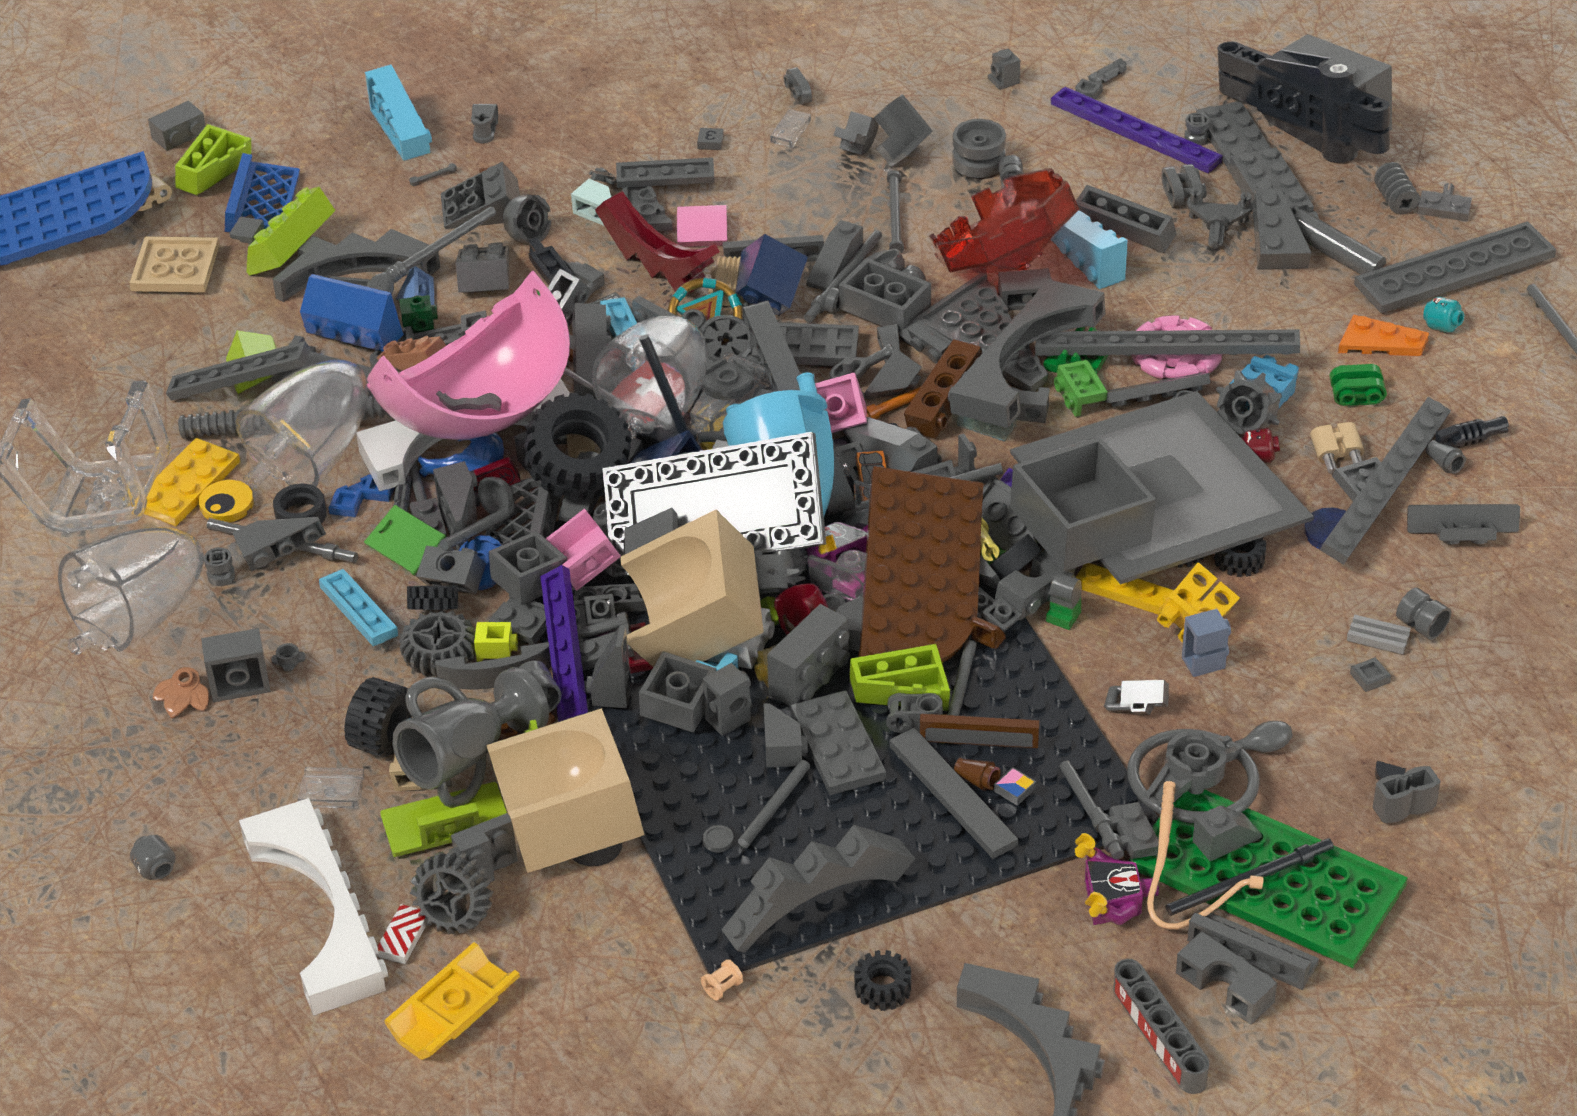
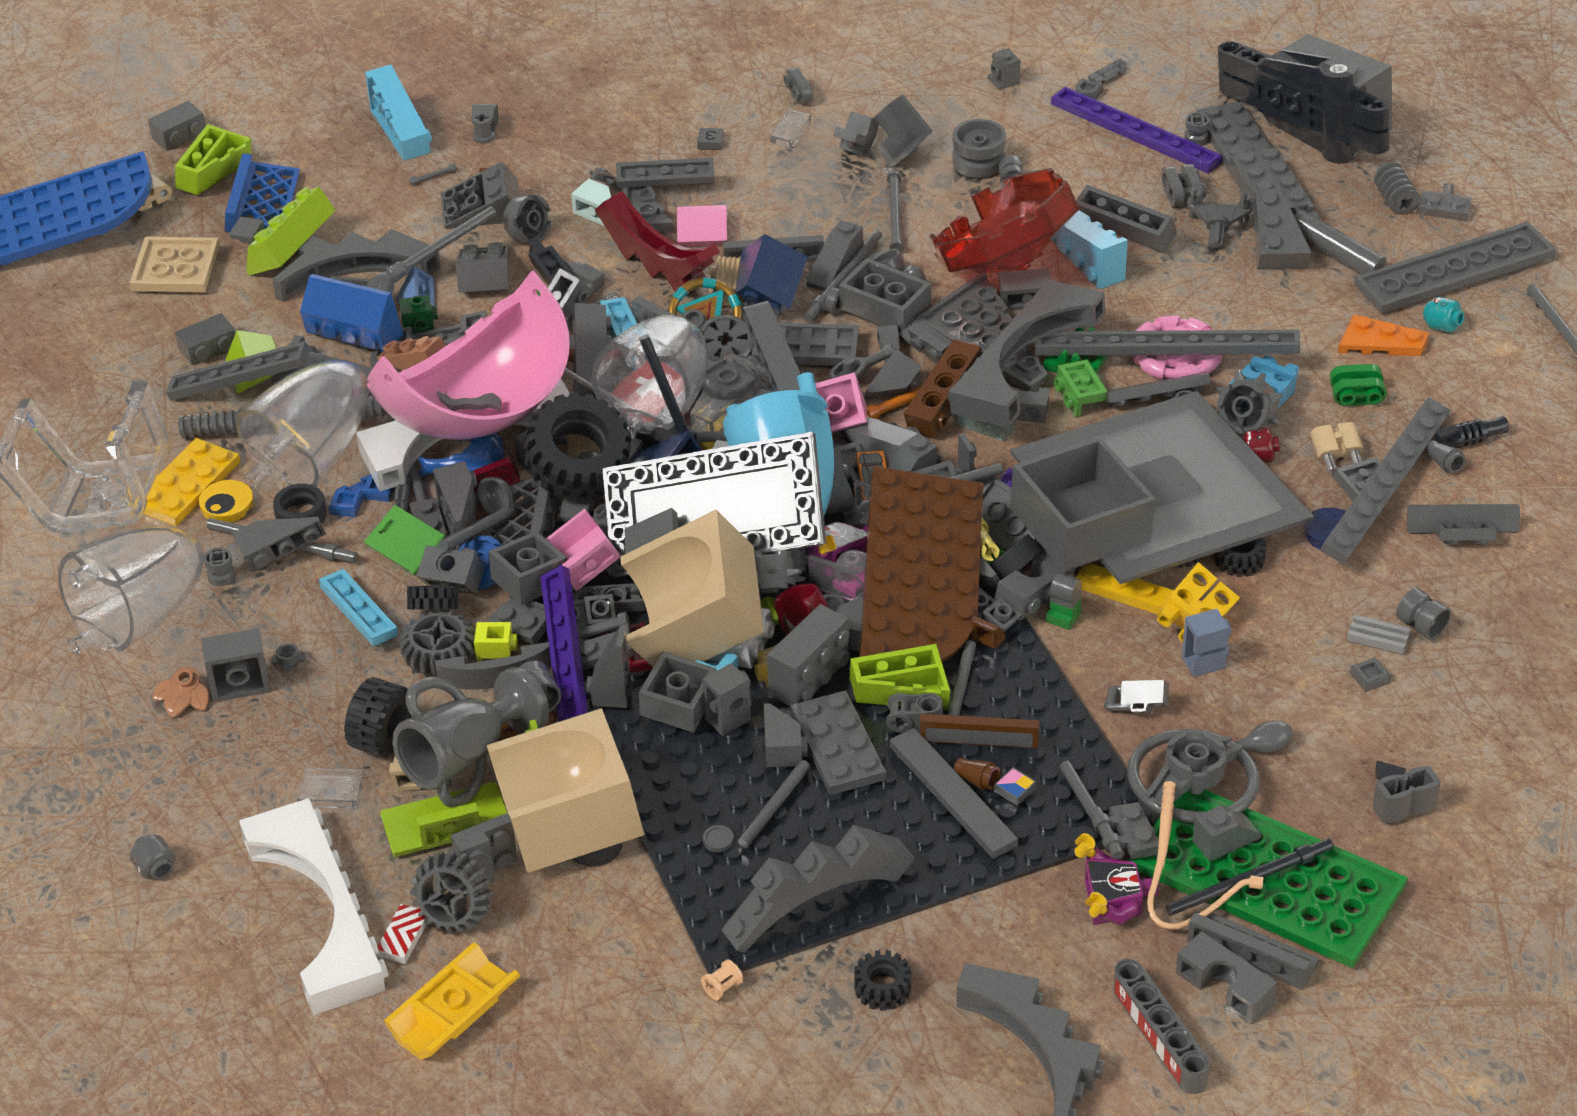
(205, 338): none -> dark grey brick

